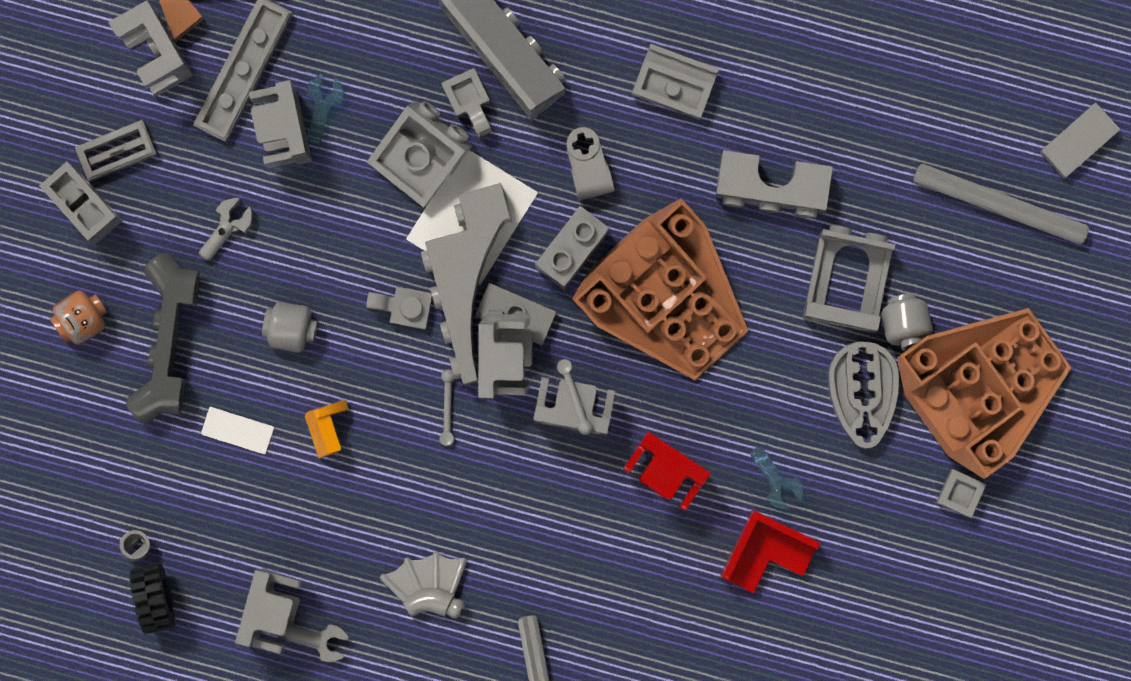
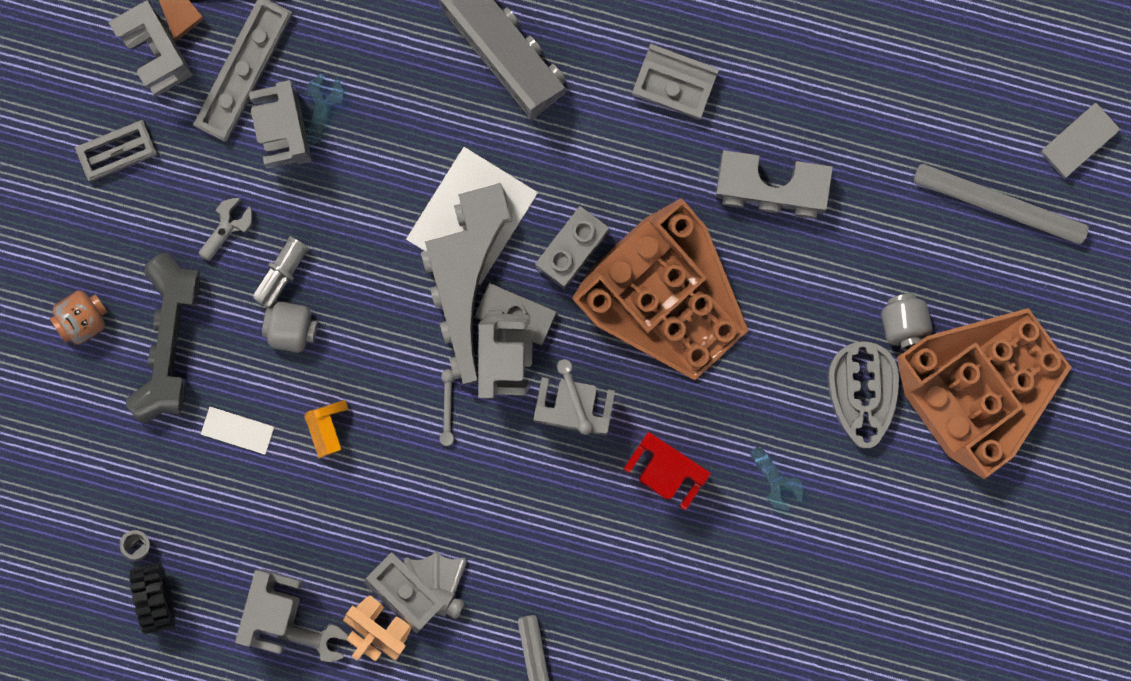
(80, 203): light grey brick -> none
(280, 272): none -> light grey axle
(362, 621): none -> light nougat hips
(403, 592): none -> light grey panel
(407, 306): light grey plate -> none
(420, 152): light grey plate -> none
(467, 97): light grey plate -> none
(589, 170): light grey piece -> none
(763, 541): red panel -> none
(879, 258): light grey panel -> none
(961, 493): light grey plate -> none

